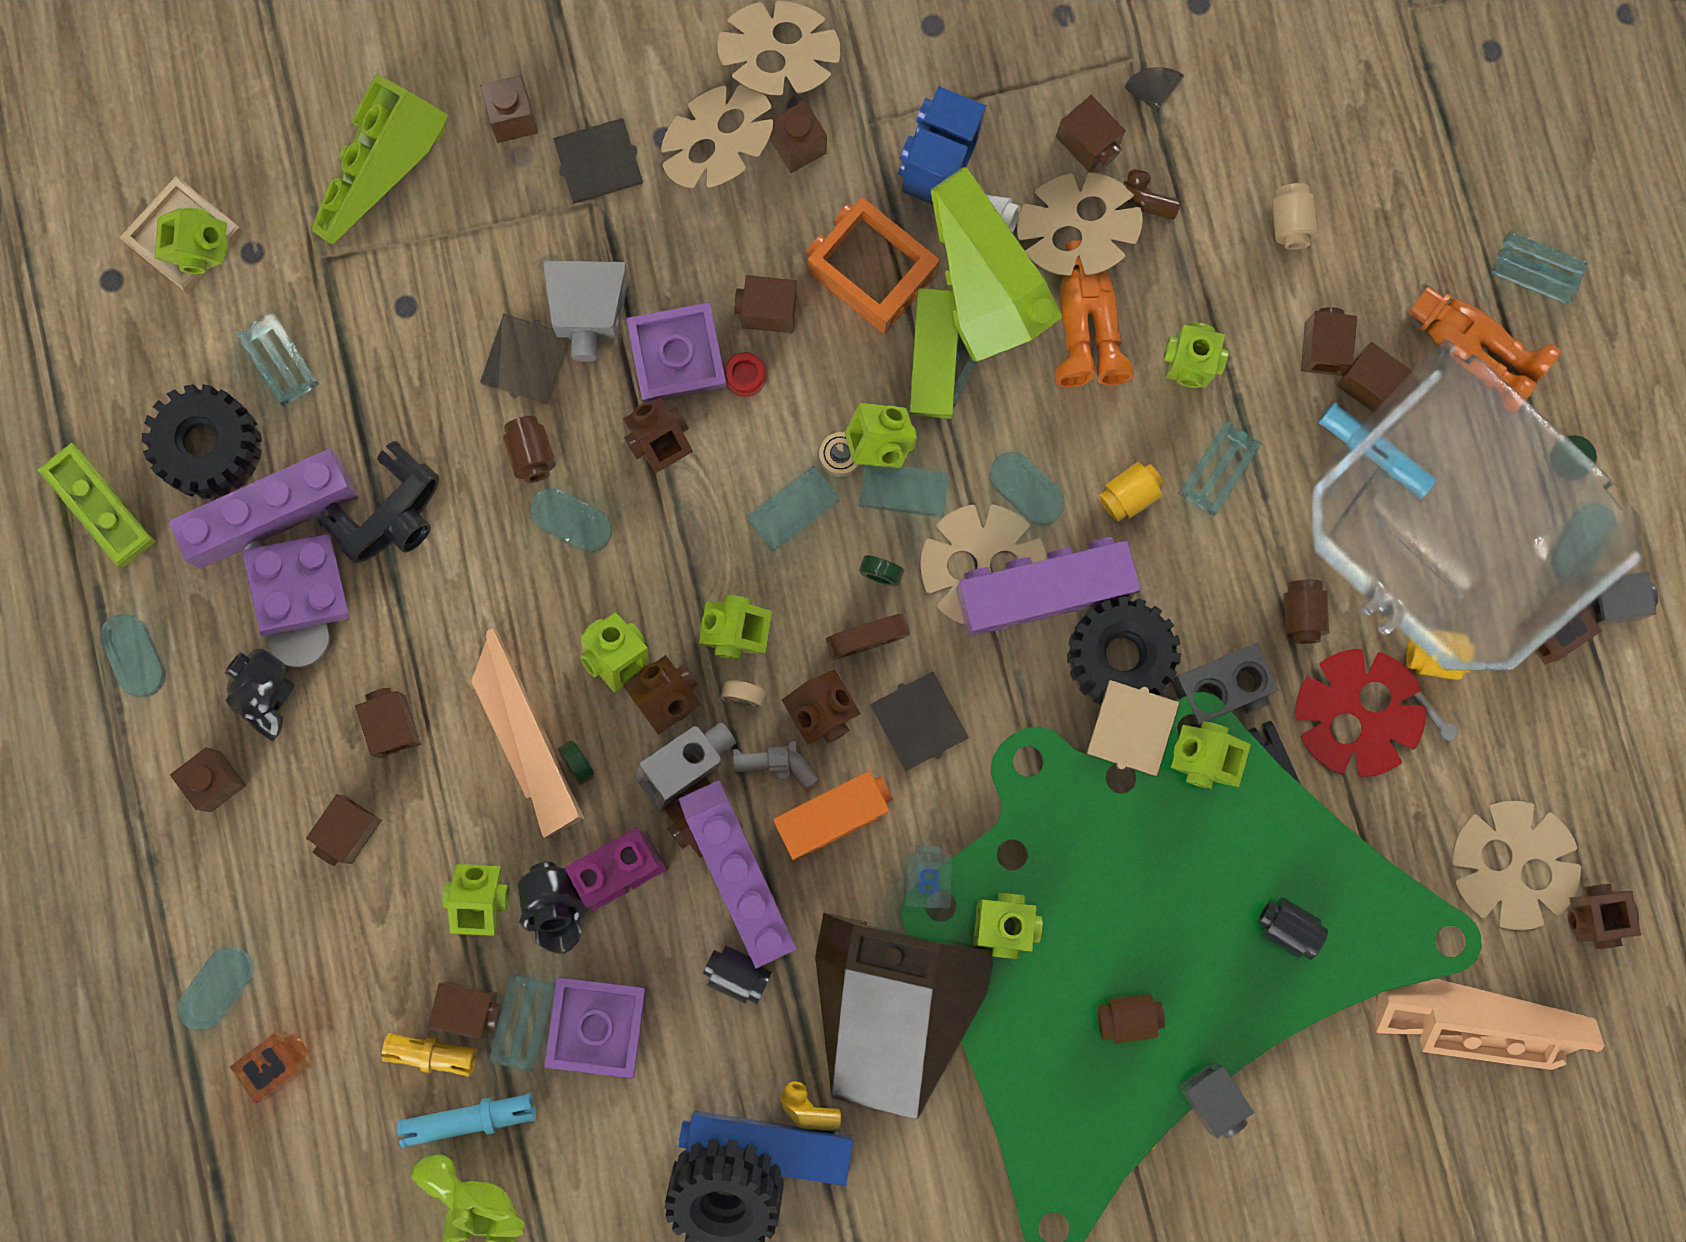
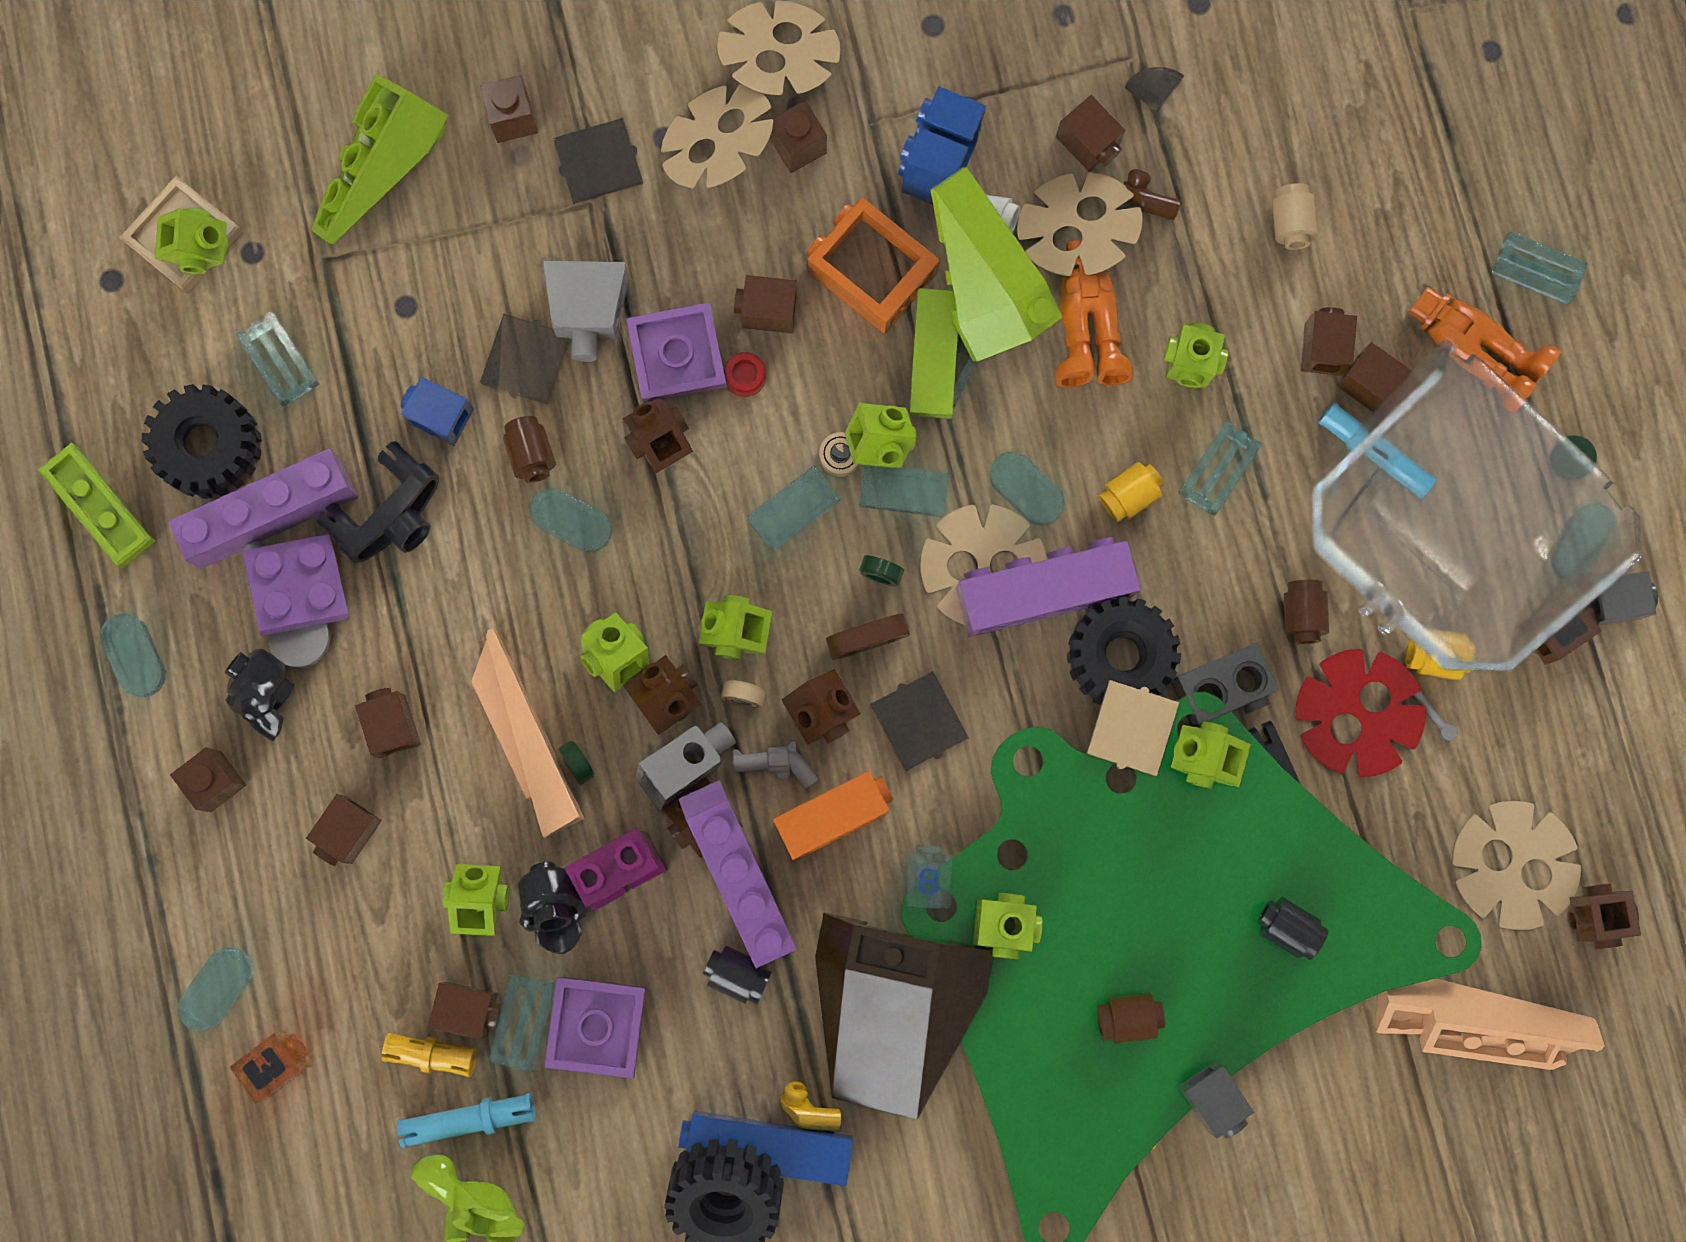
(436, 410): none -> blue brick

